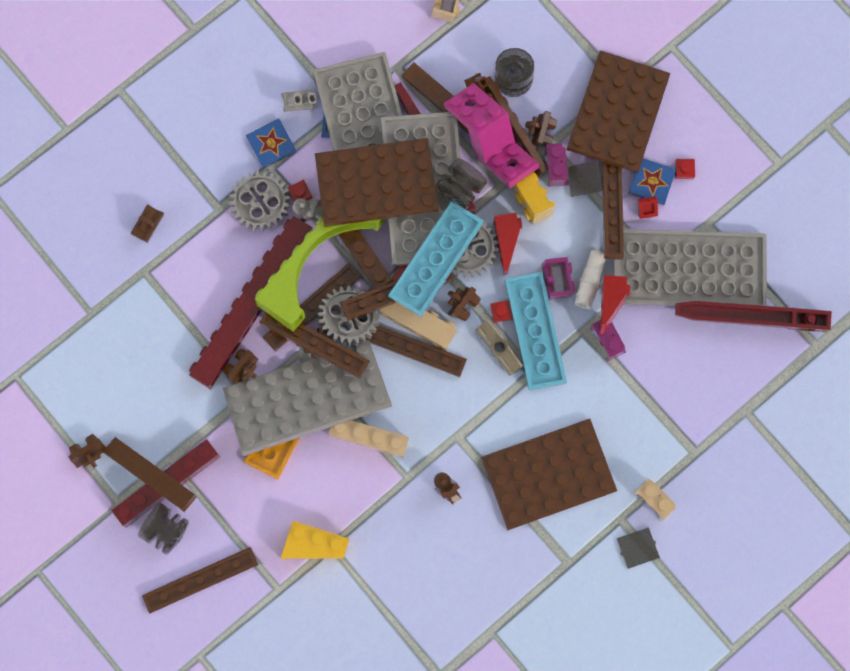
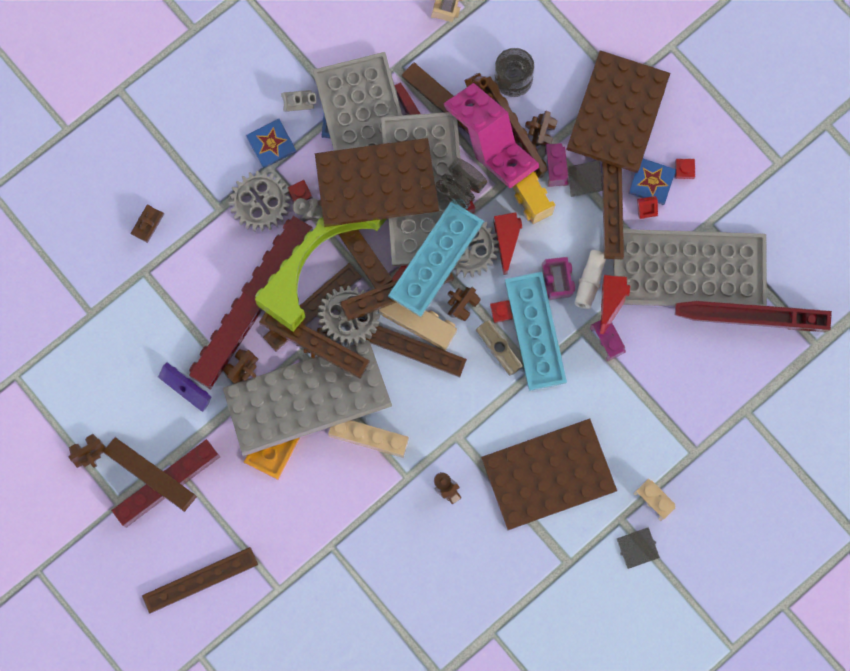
(160, 526): clear smoke wheel -> none
(184, 386): none -> dark purple tile
(313, 543): yellow wedge -> none

